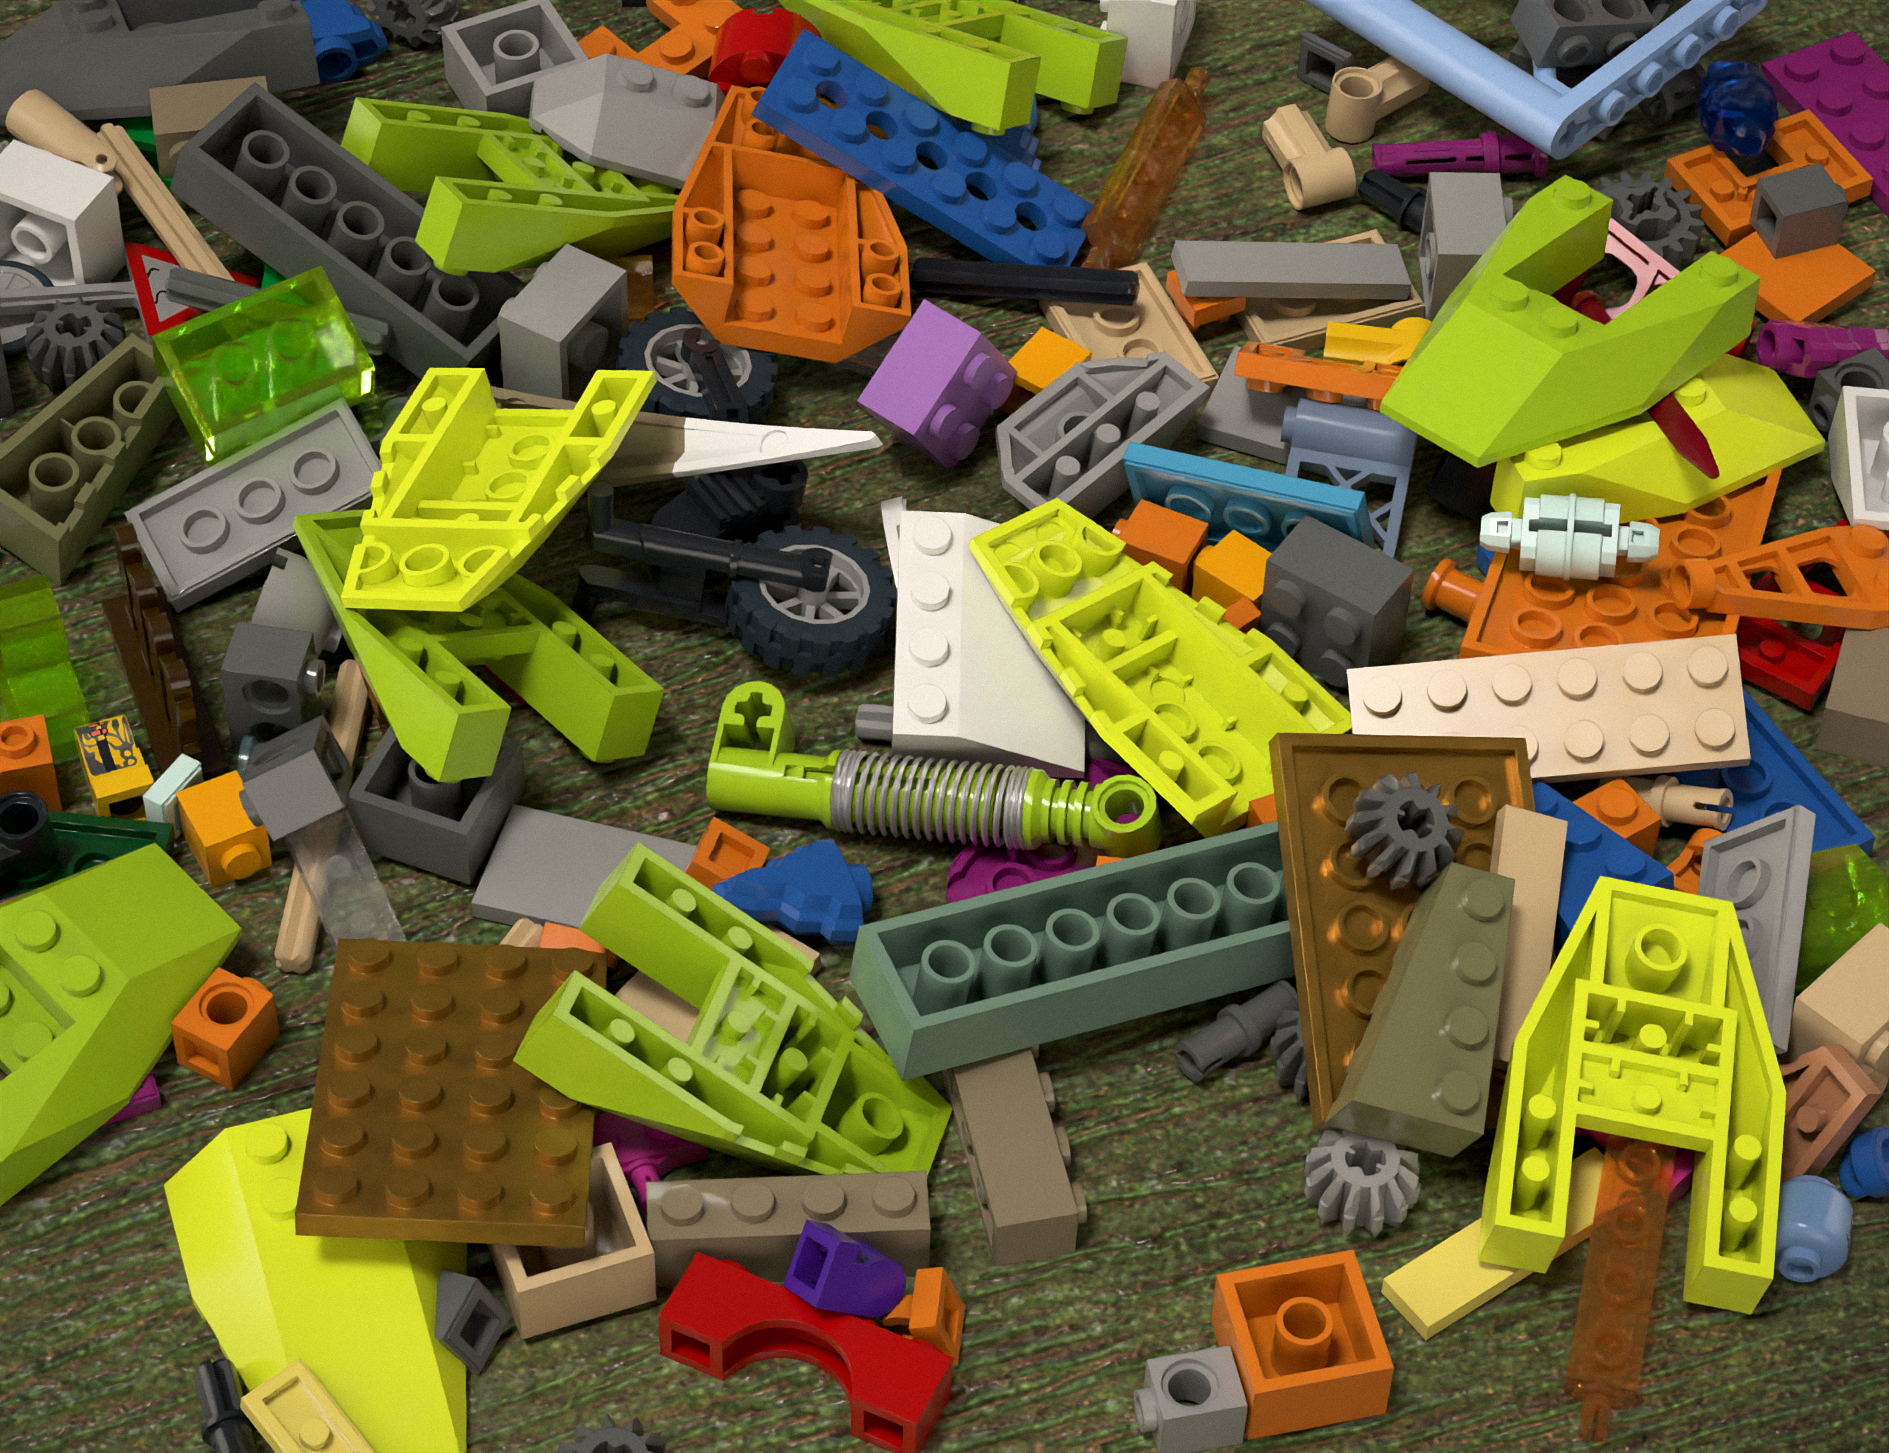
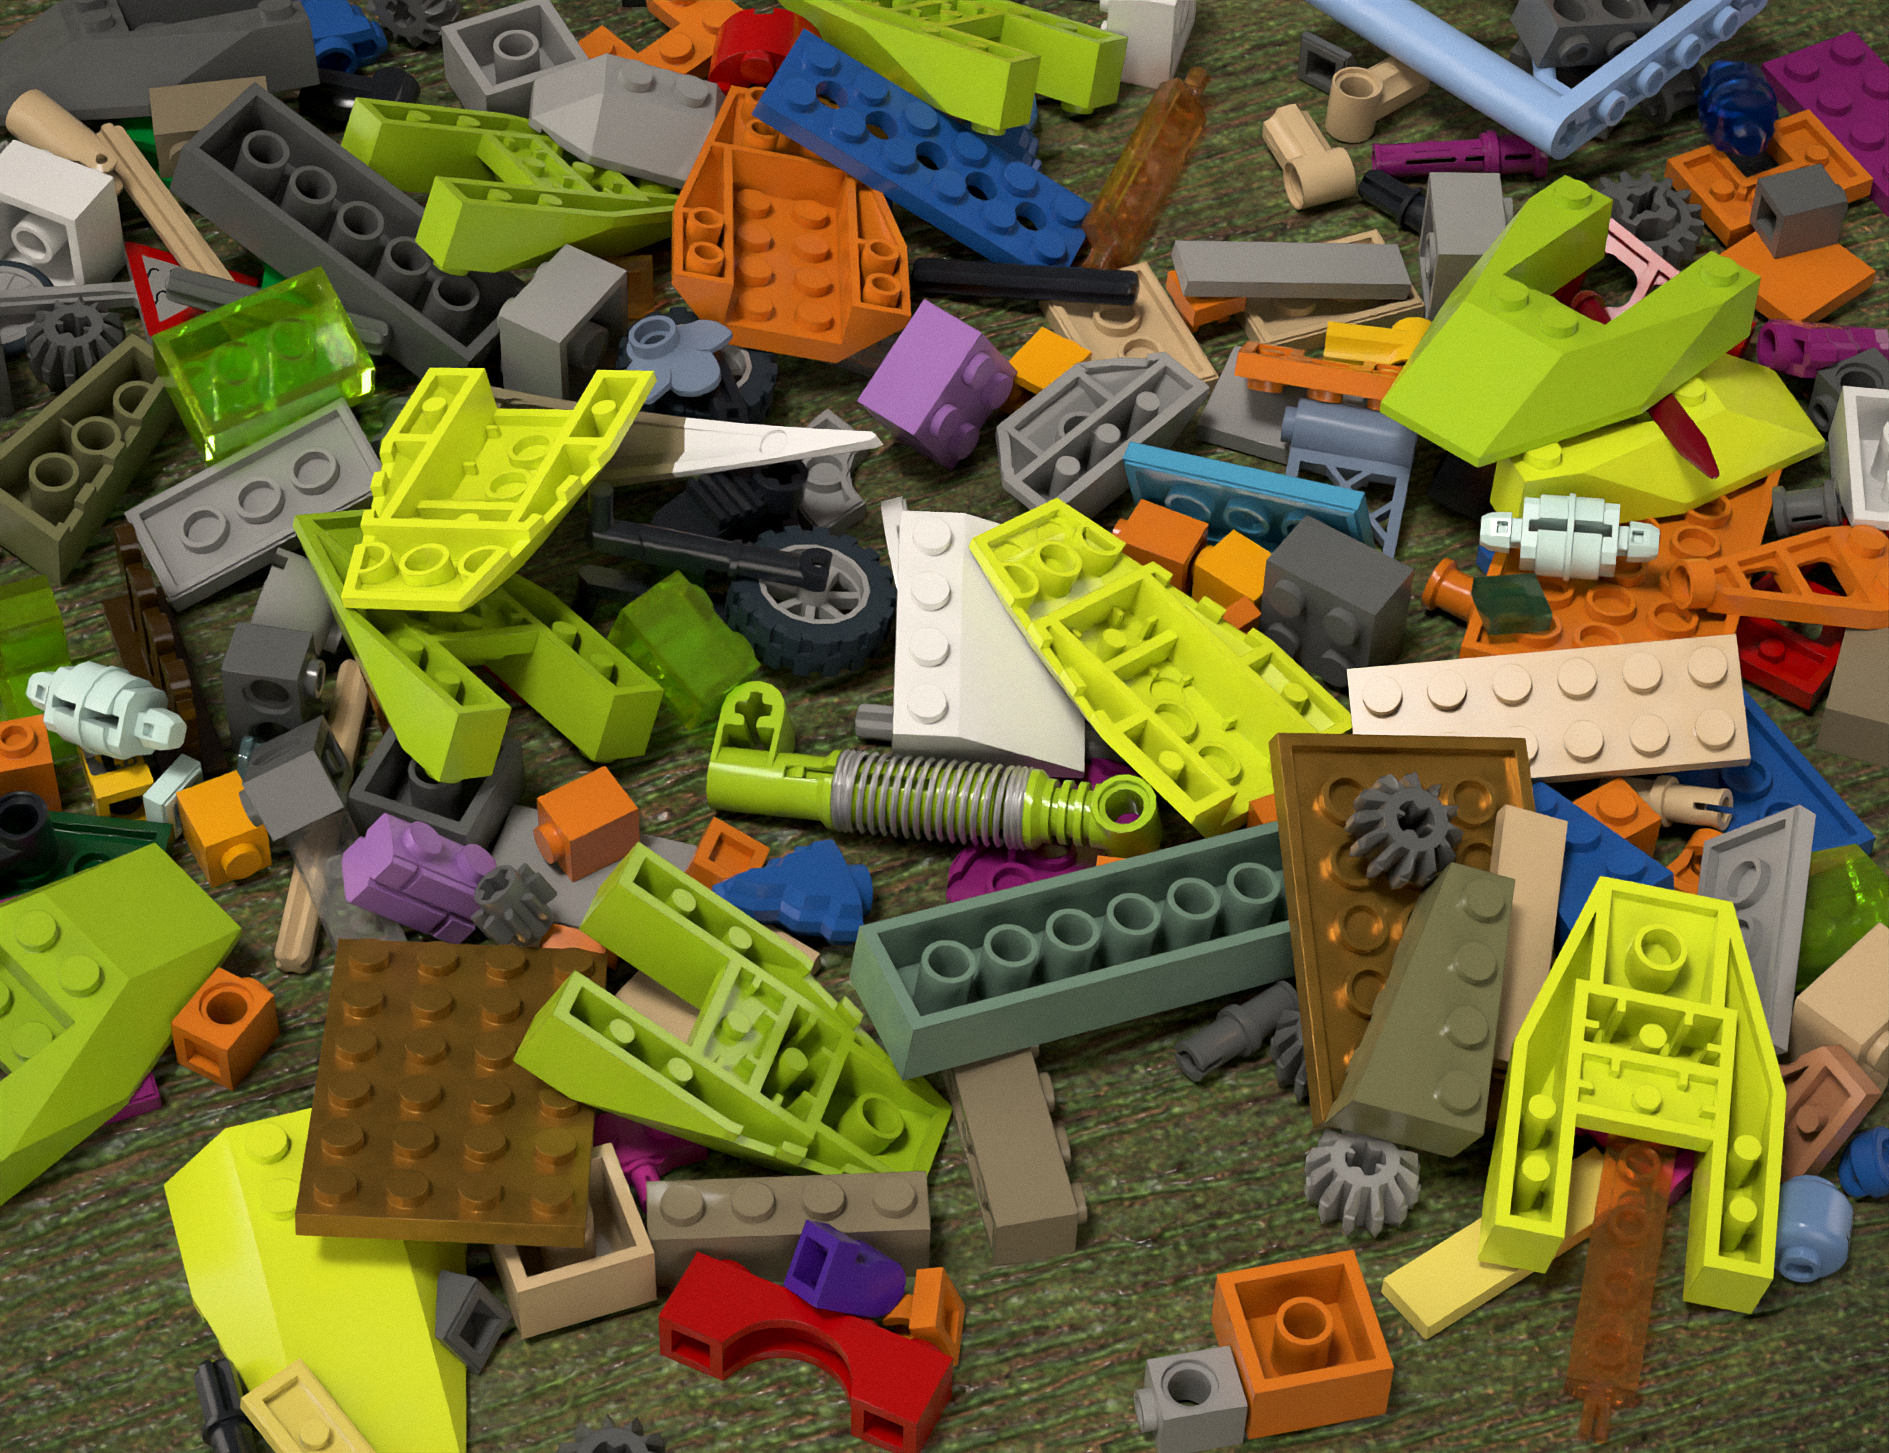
(106, 710): none -> light aqua piece
(338, 91): none -> black piece
(416, 877): none -> medium lavender brick
(514, 905): none -> dark grey gear
(586, 824): none -> orange brick
(677, 354): none -> sand blue plate
(684, 648): none -> clear neon green brick
(829, 489): none -> light grey tile
(1511, 604): none -> clear green tile
(1807, 508): none -> dark grey bush

